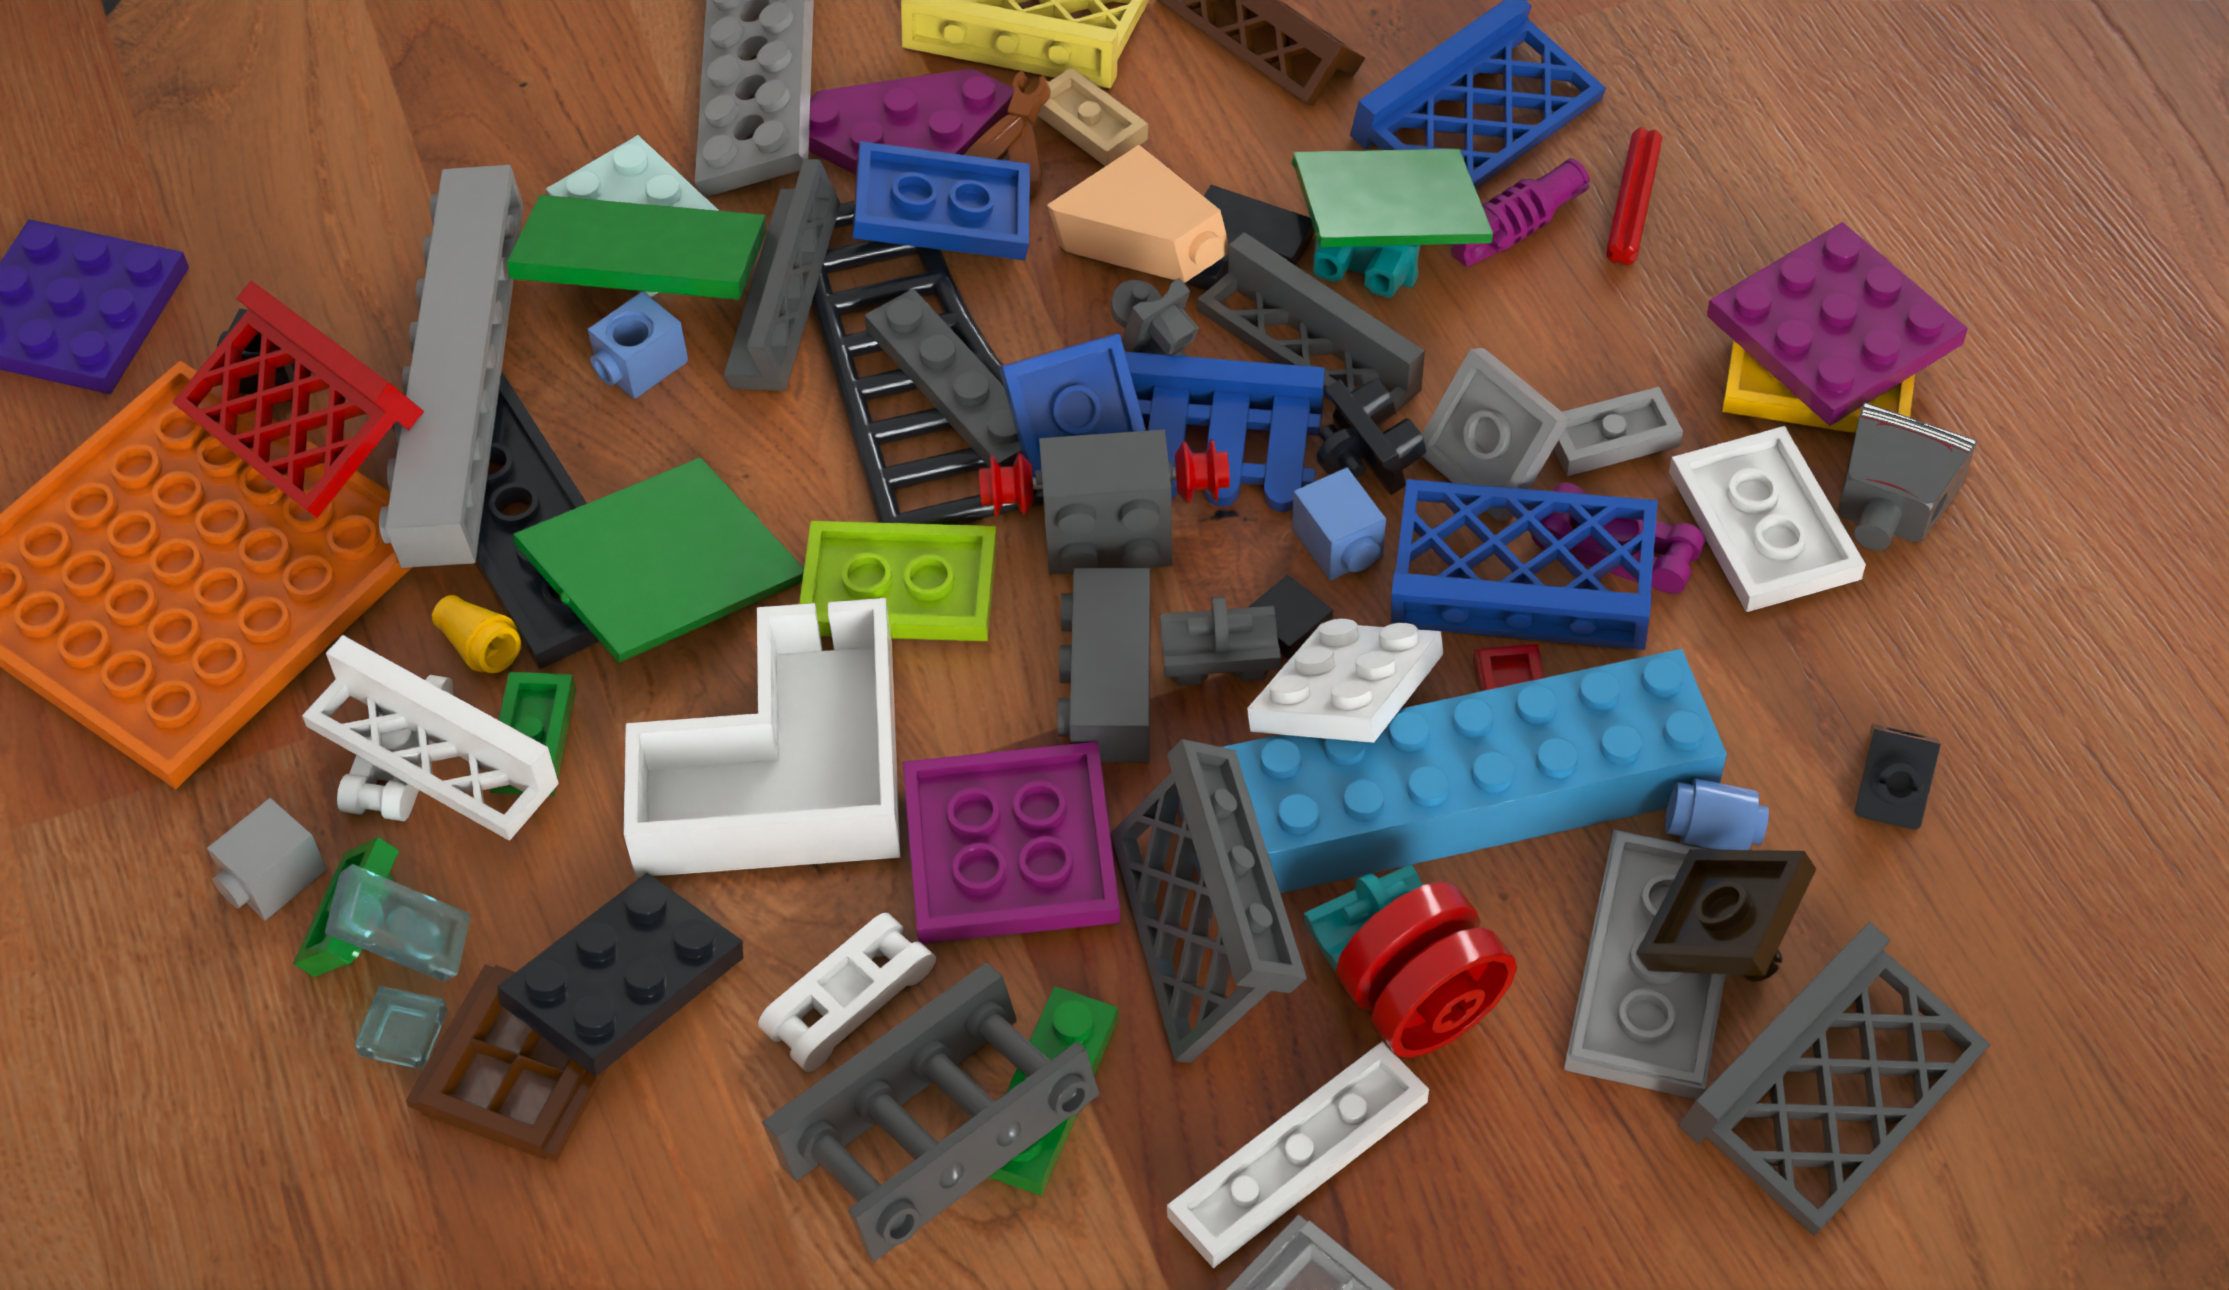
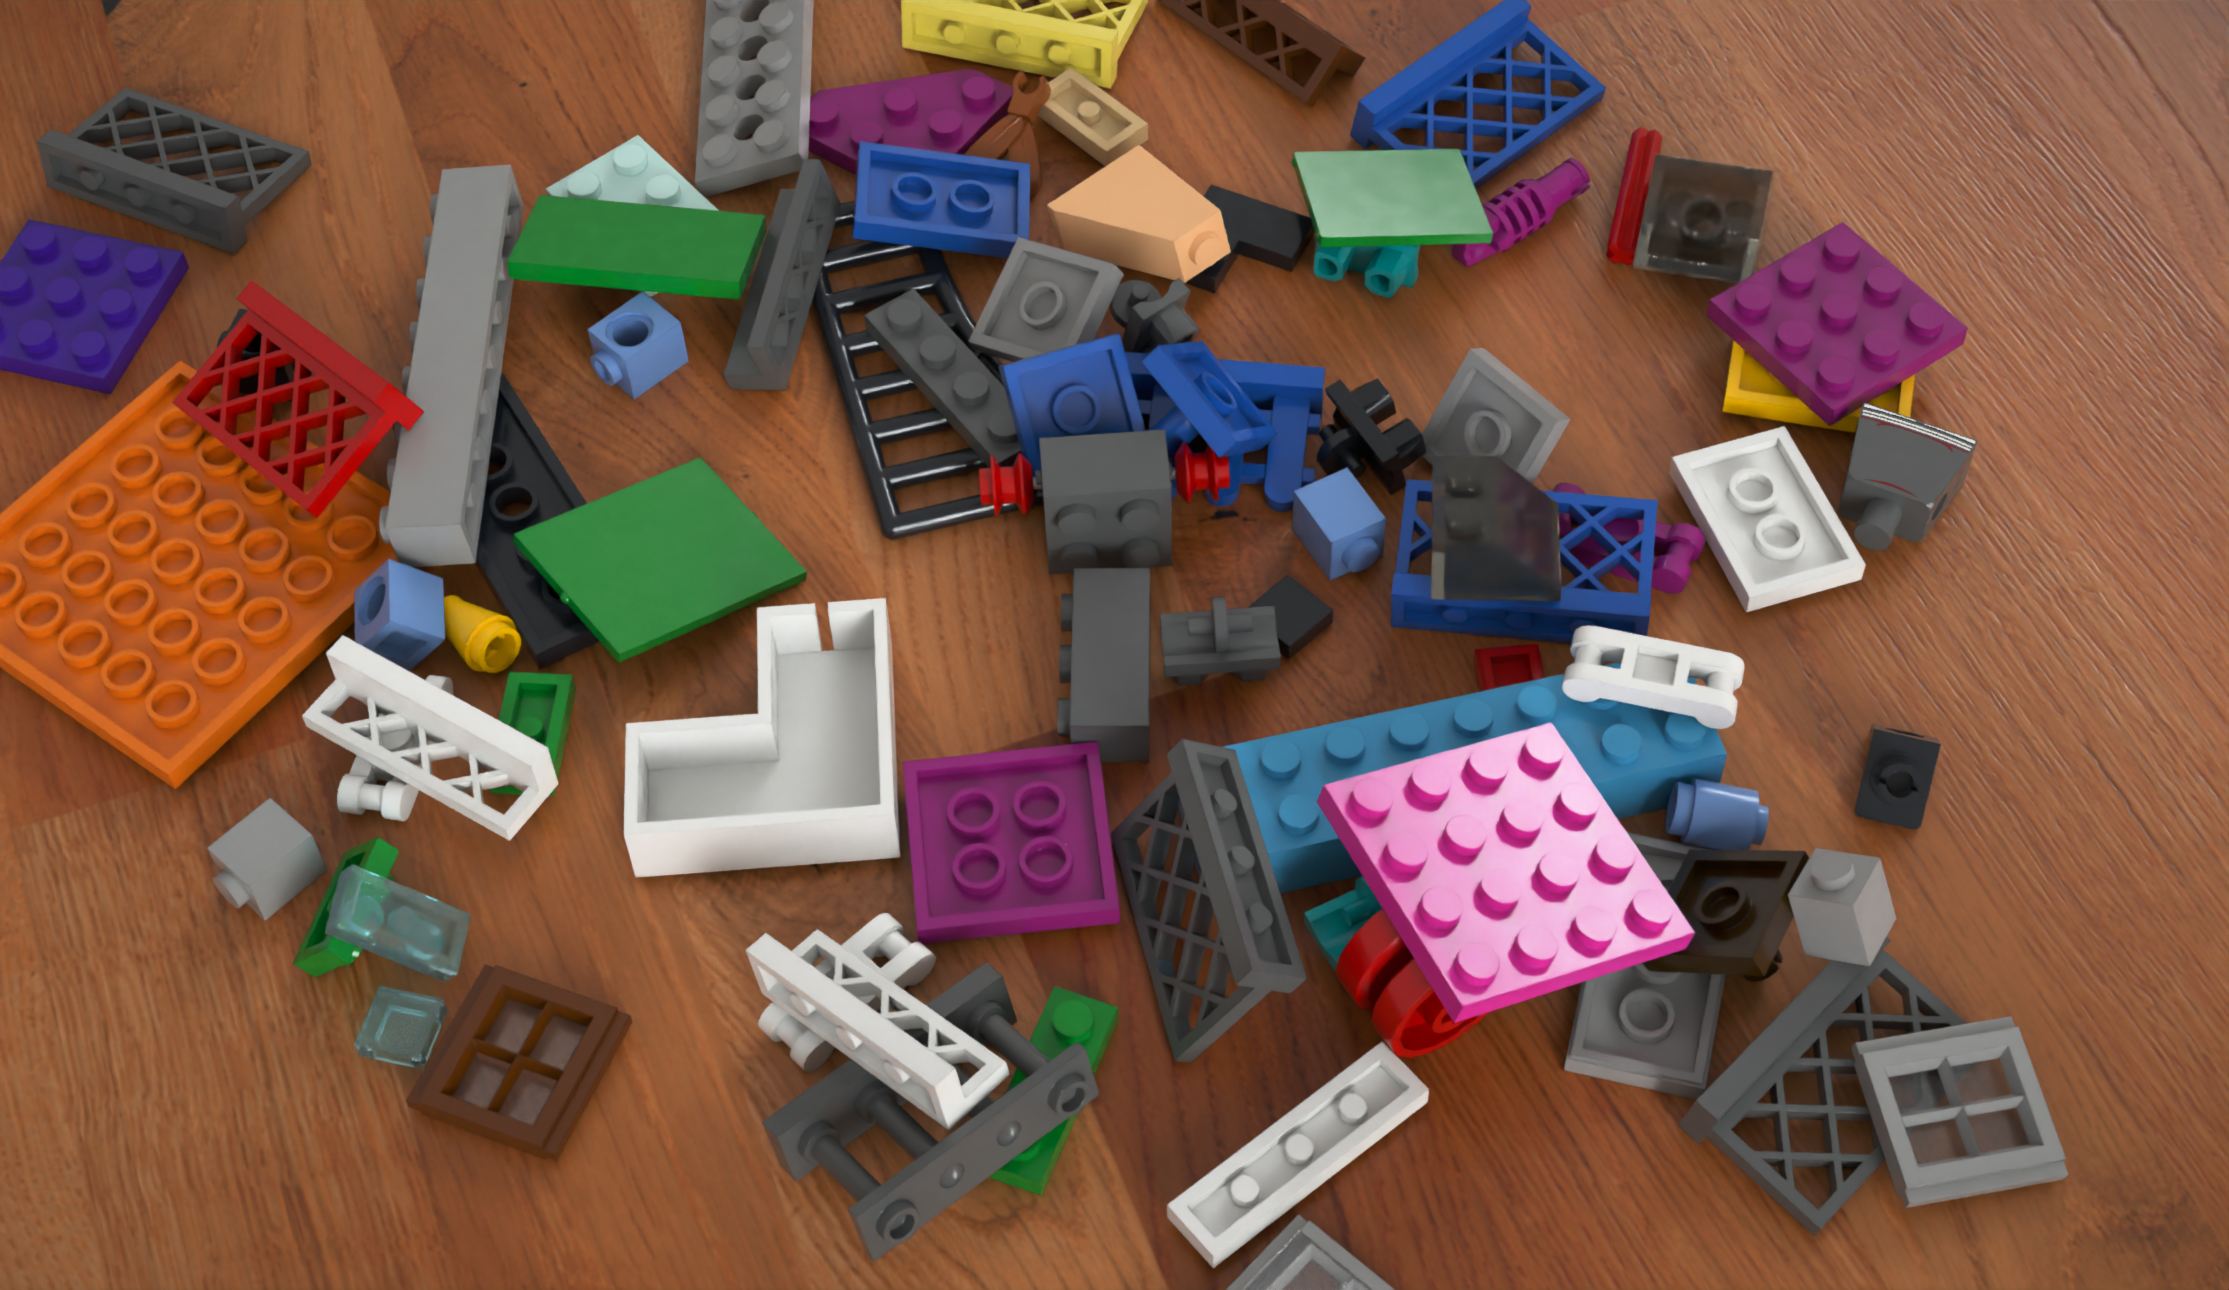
(159, 191): none -> dark grey fence
(400, 613): none -> medium blue brick
(620, 973): black plate -> none
(876, 1038): none -> white fence
(930, 574): lime plate -> none
(1044, 302): none -> light grey tile
(1205, 402): none -> blue tile
(1318, 314): dark grey fence -> none
(1346, 681): white plate -> none
(1491, 533): none -> clear smoke slope
(1504, 870): none -> plate
(1617, 431): light grey plate -> none
(1654, 674): none -> white plate
(1704, 219): none -> clear smoke slope
(1842, 906): none -> light grey brick
(1959, 1111): none -> light grey piece

